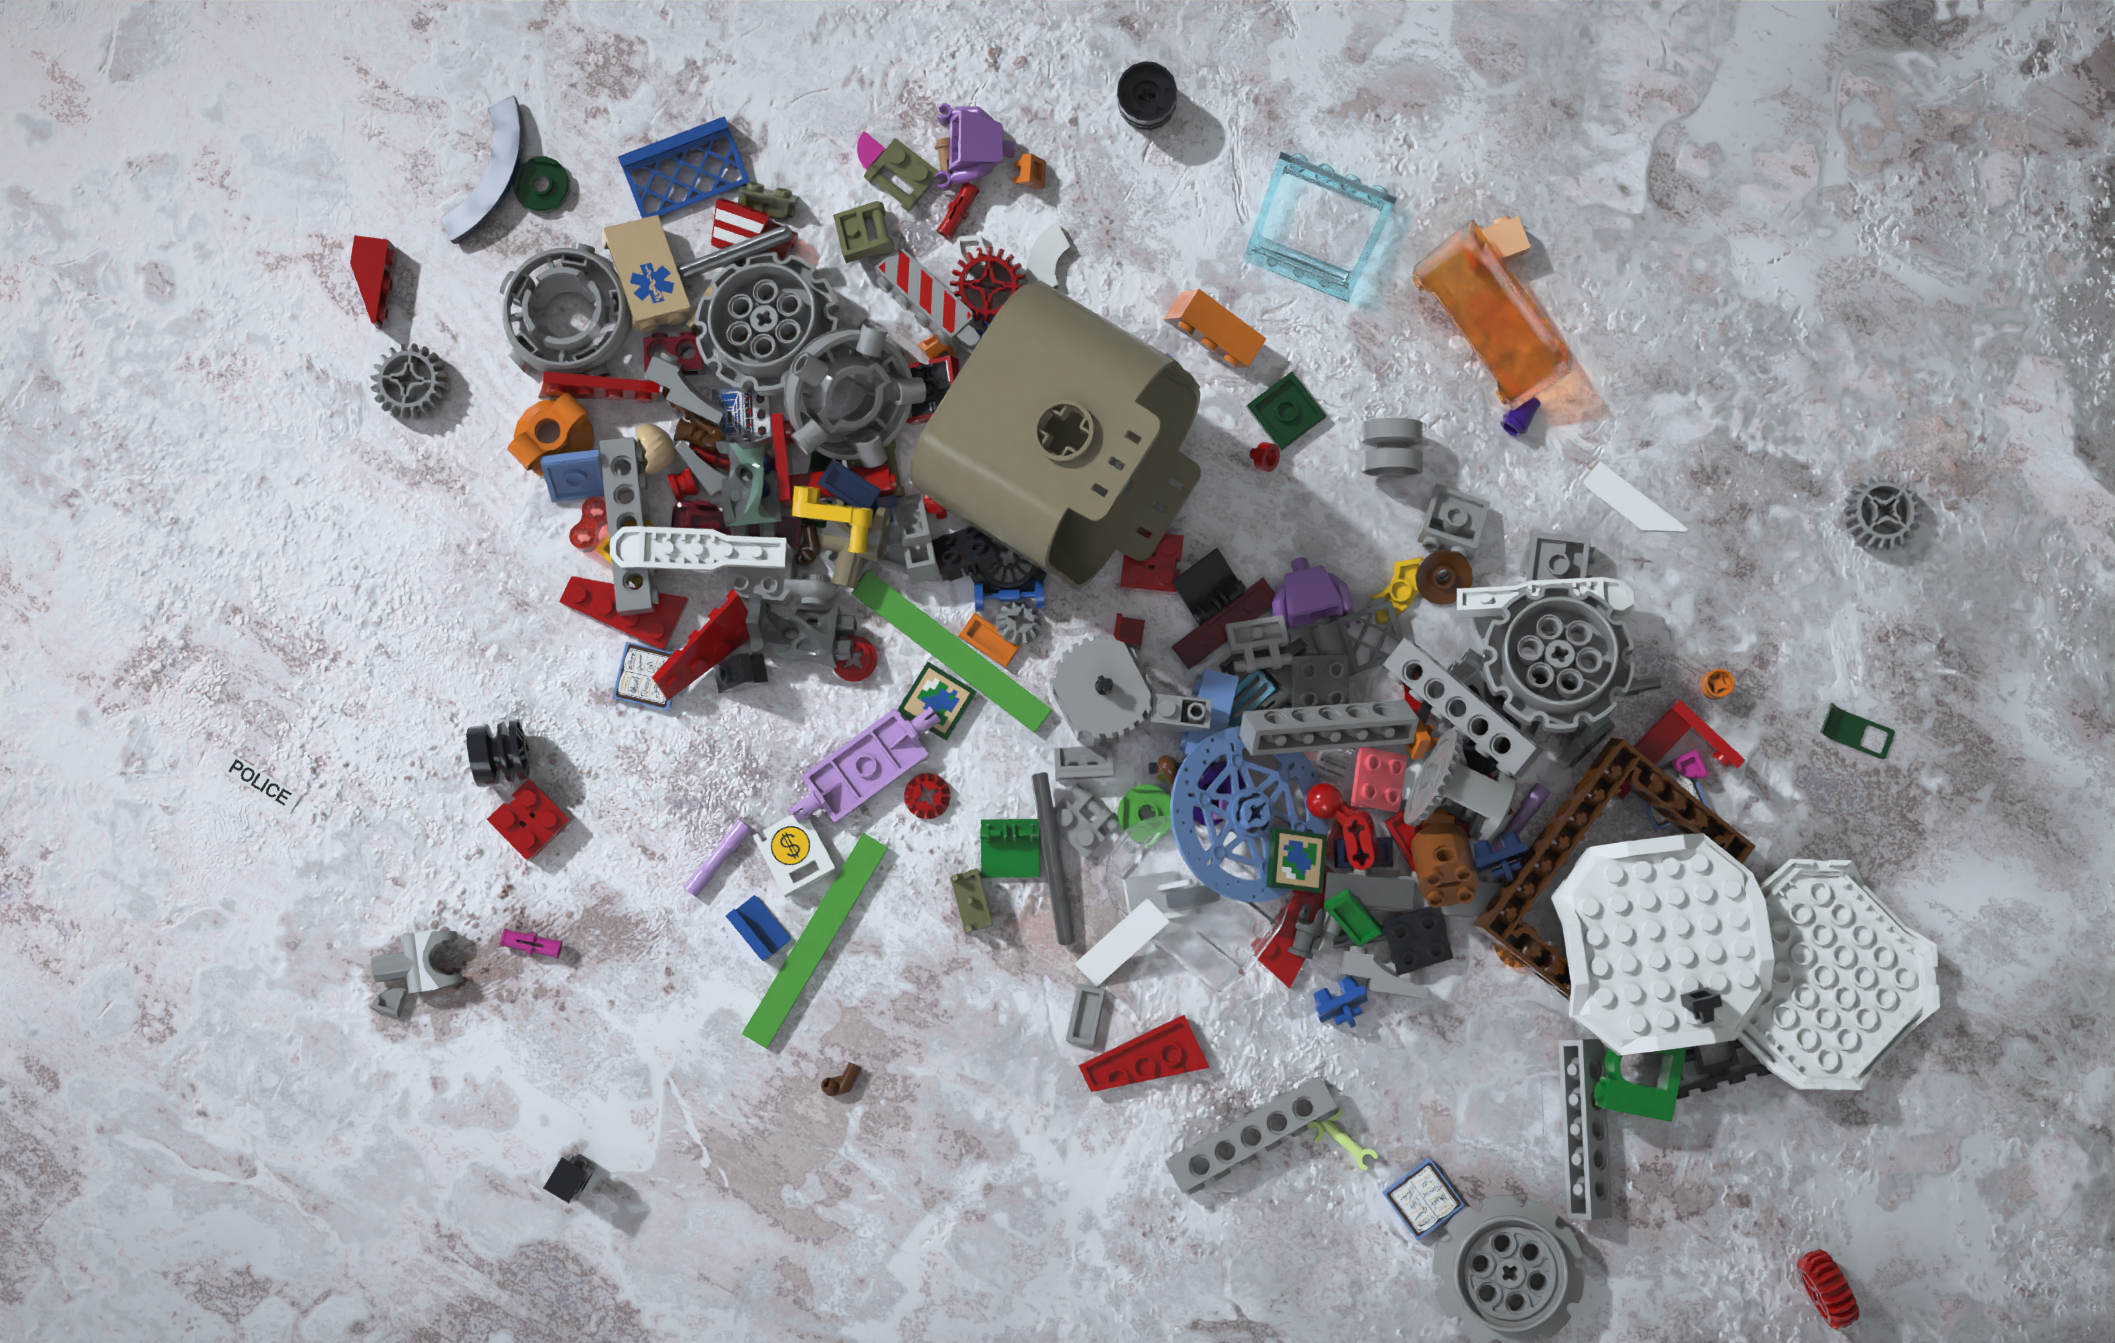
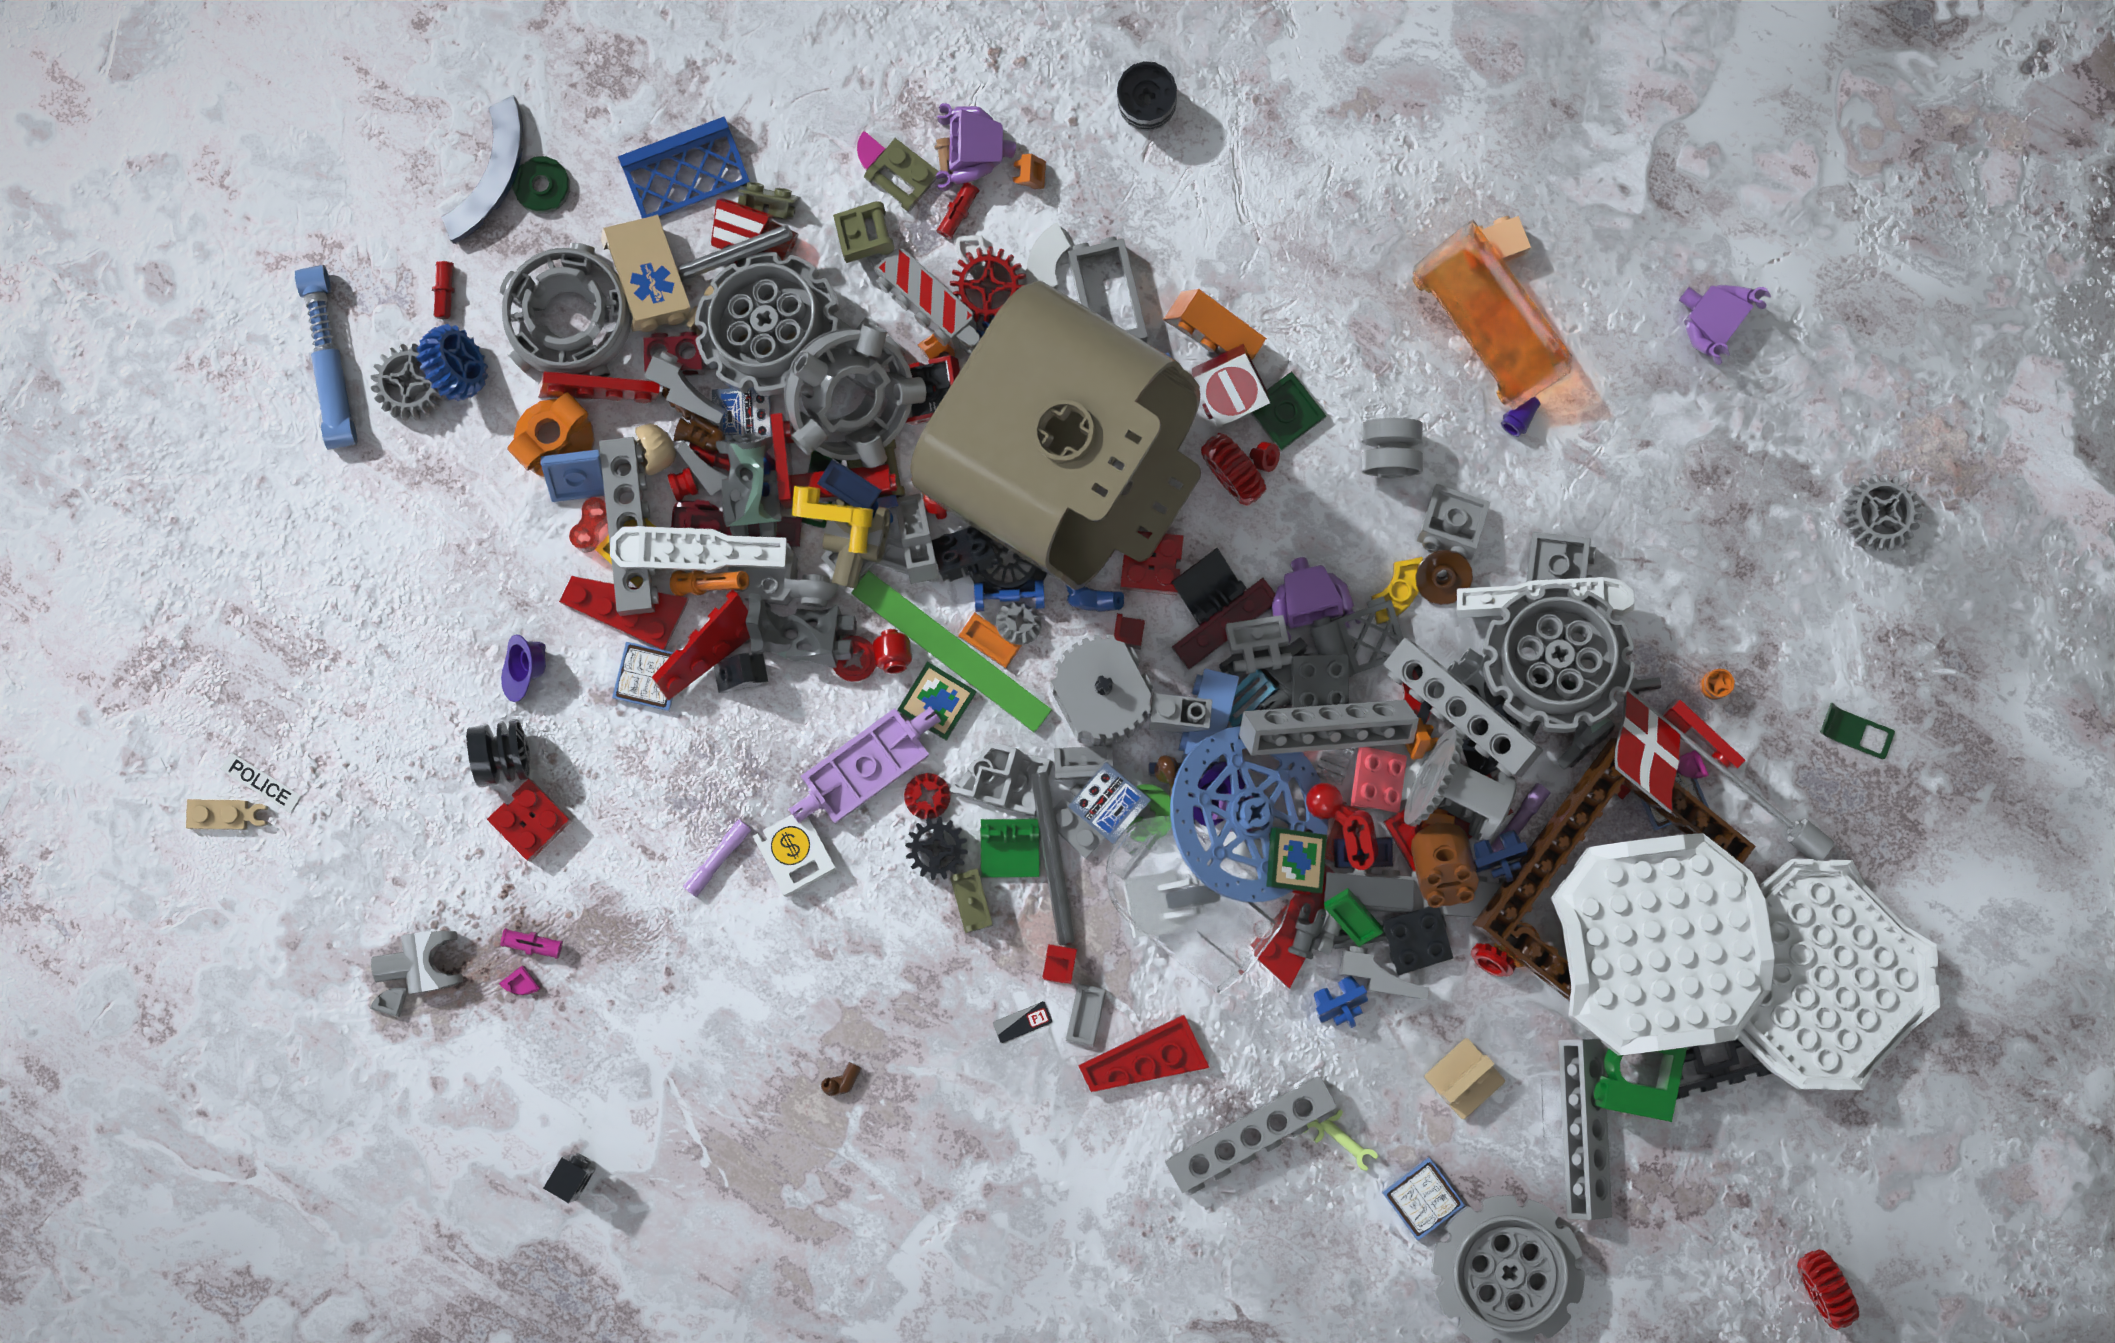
(222, 814): none -> tan plate
(337, 425): none -> medium blue piece
(371, 266): red slope -> none
(443, 289): none -> red axle
(452, 362): none -> blue gear
(520, 982): none -> dark pink tile
(522, 664): none -> dark purple piece
(700, 582): none -> orange pin
(758, 928): blue panel -> none
(810, 547): reddish brown arm -> none
(815, 941): bright green tile -> none
(892, 651): none -> red head
(938, 835): none -> black gear
(1003, 778): none -> light grey slope
(1022, 1022): none -> sticker
(1059, 964): none -> red panel
(1095, 600): none -> blue arm
(1108, 245): none -> light grey window
(1109, 802): none -> tile
(1122, 942): white sticker -> none
(1230, 386): none -> piece
(1233, 469): none -> red gear
(1304, 267): clear light blue windscreen -> none
(1464, 1078): none -> tan bracket
(1493, 960): none -> red gear
(1629, 501): white sticker -> none
(1649, 758): none -> flag
(1702, 1003): black tile -> none
(1718, 315): none -> medium lavender torso

